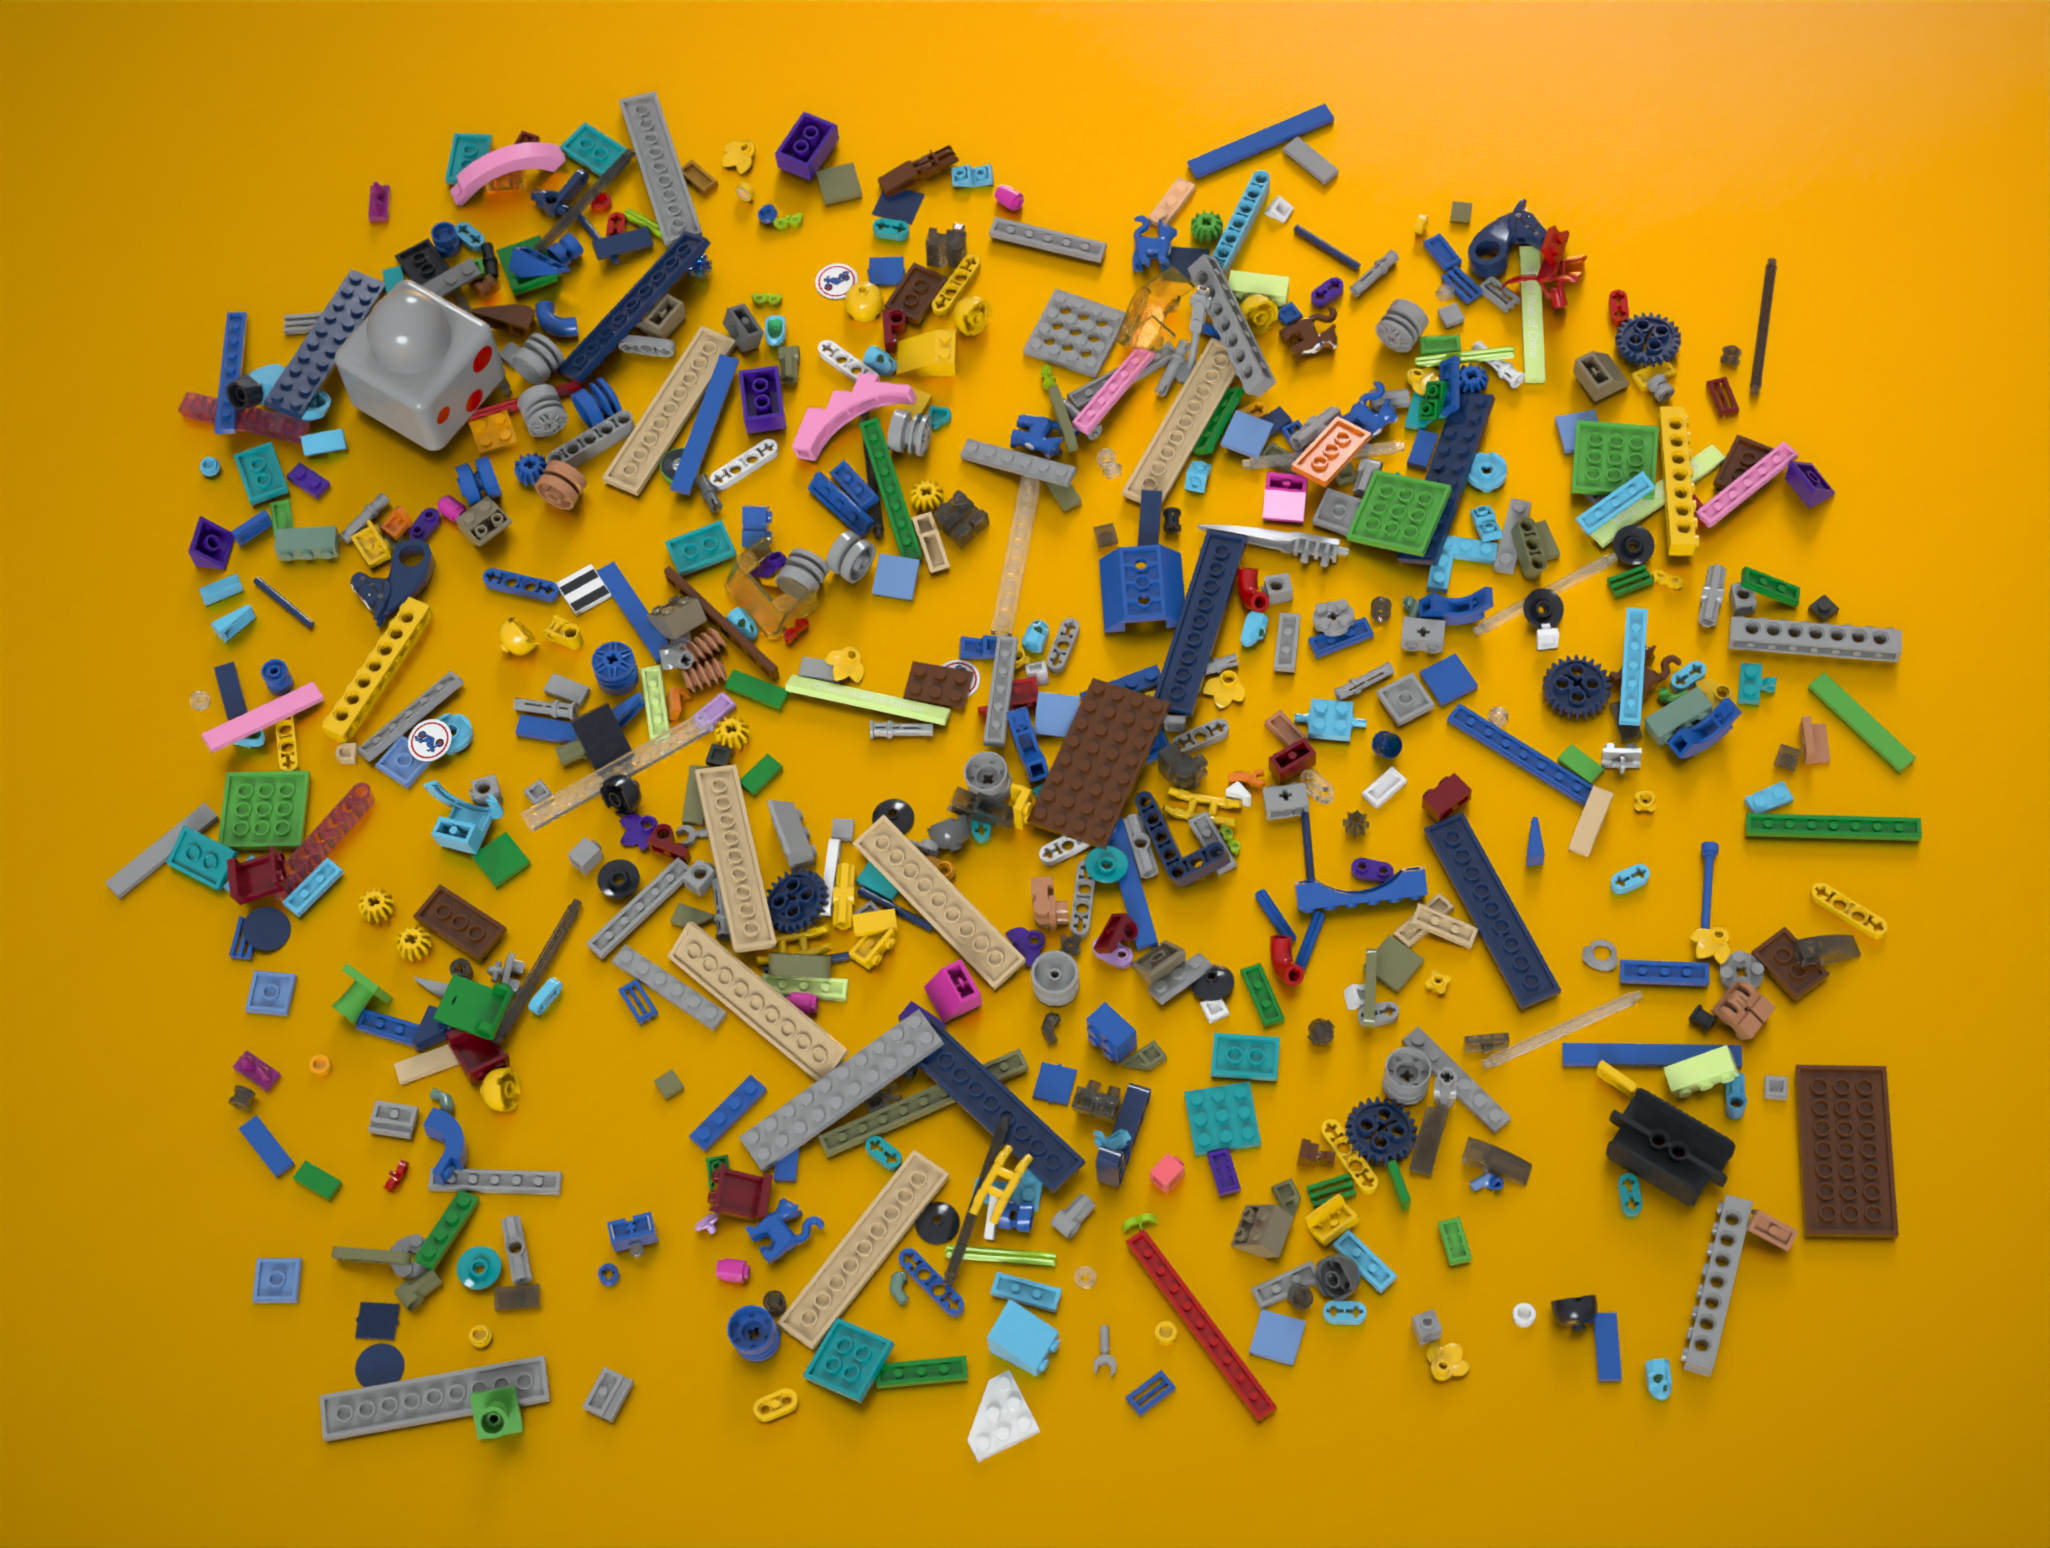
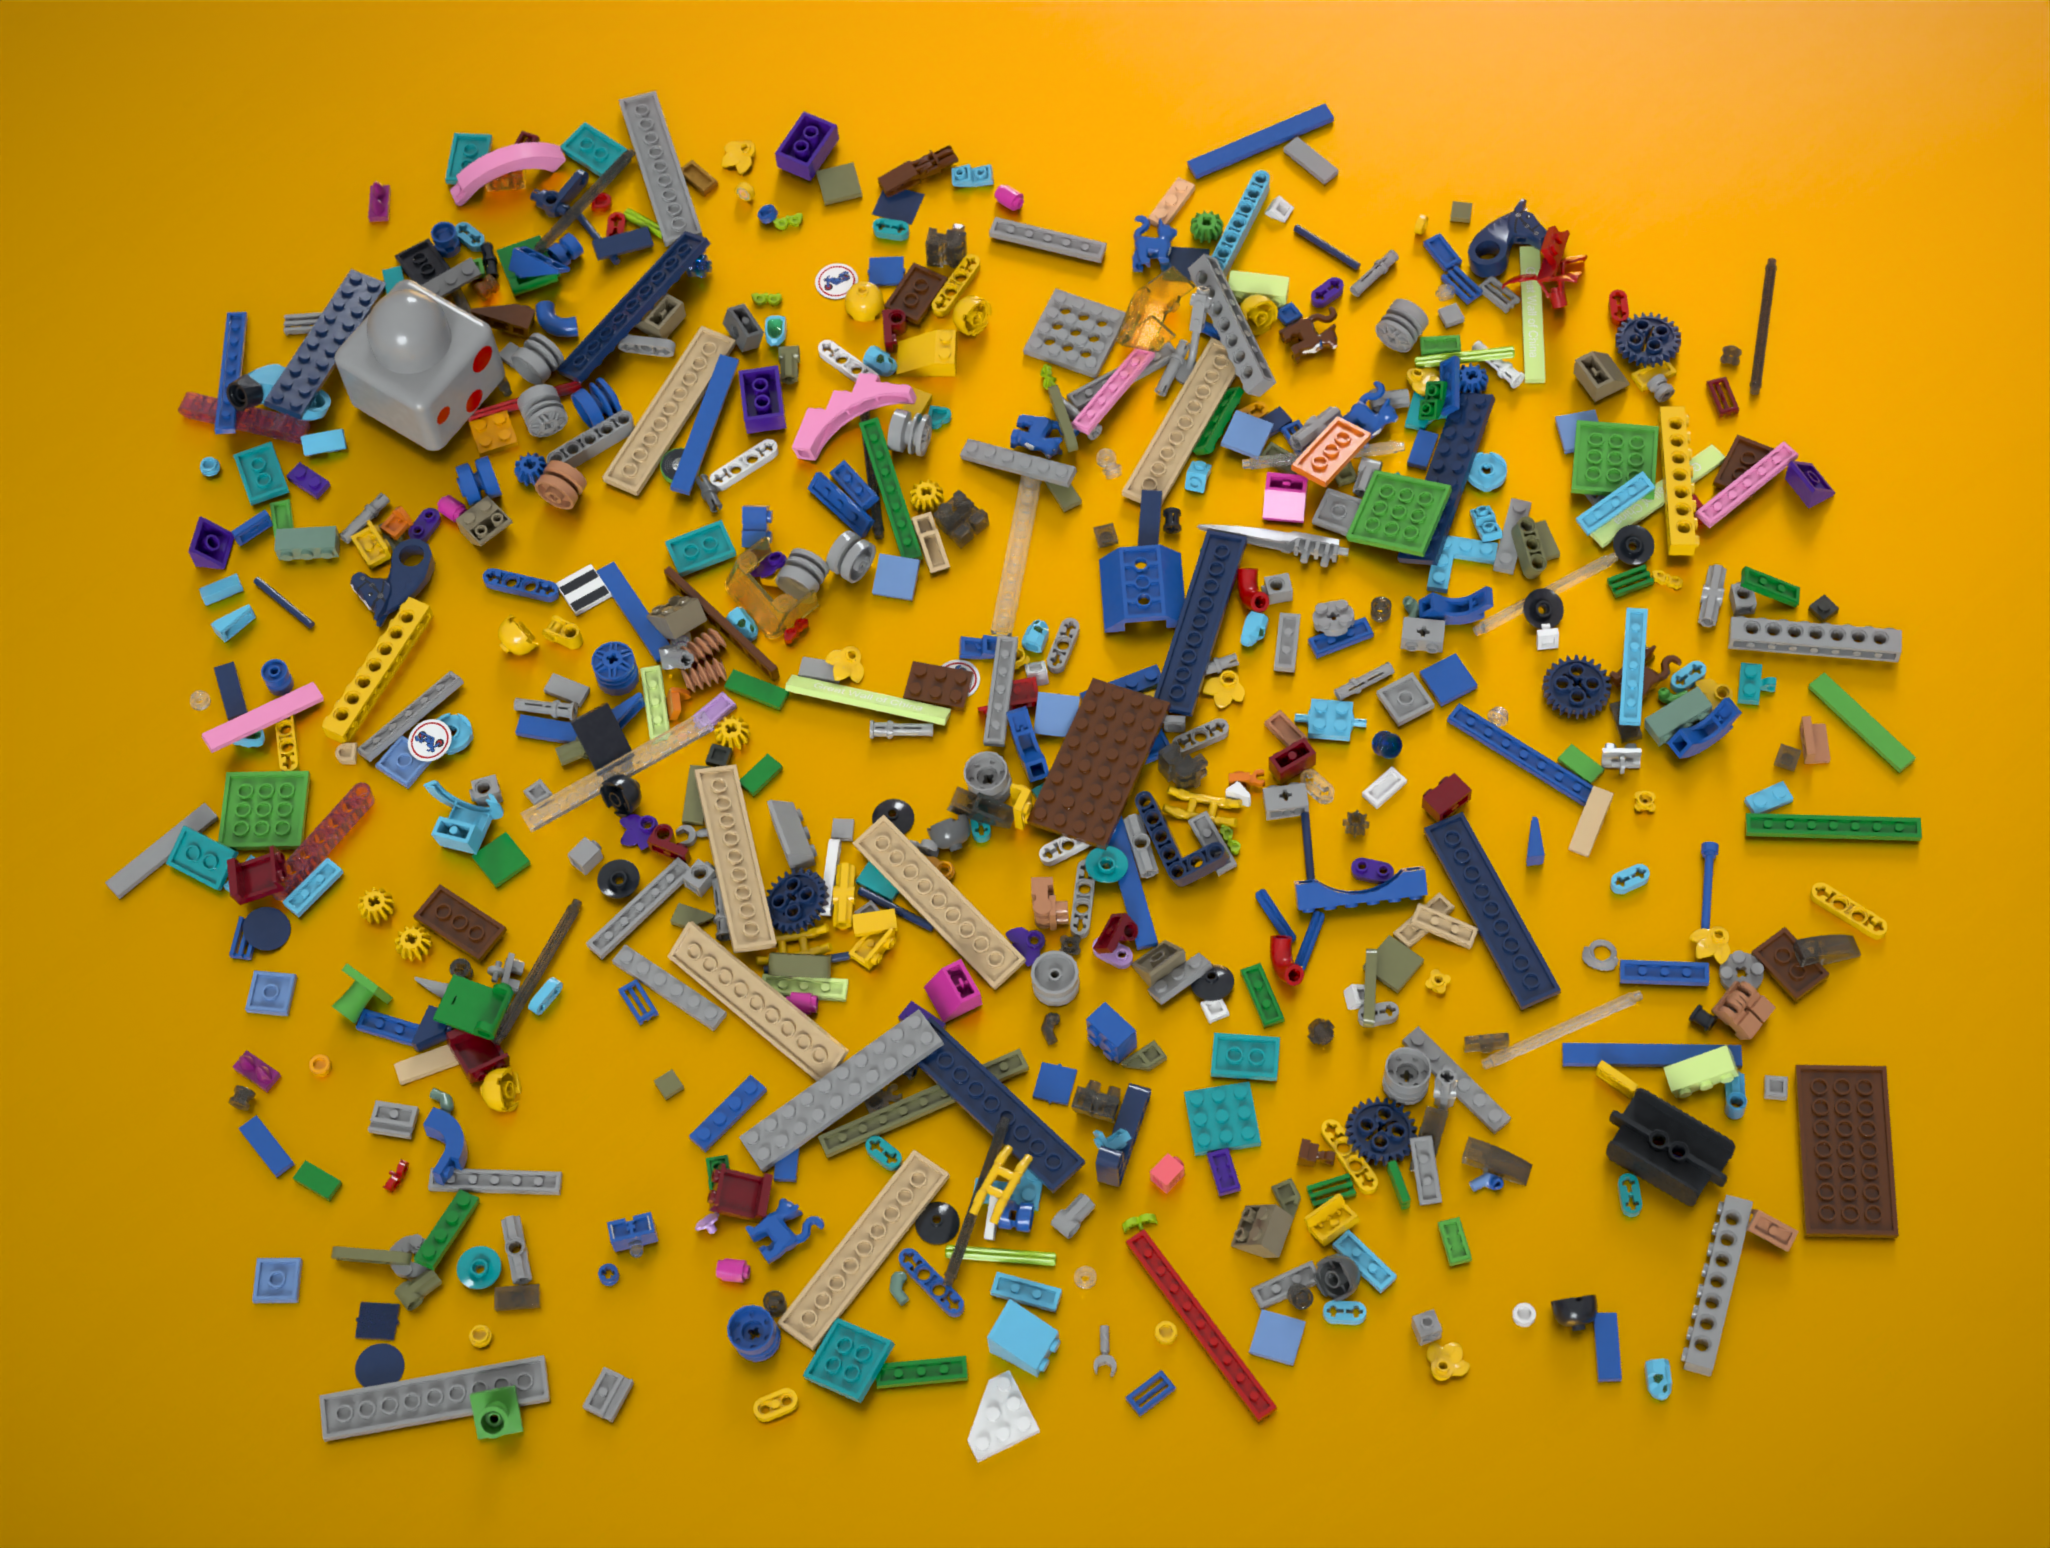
(1425, 1170): none -> light grey tile

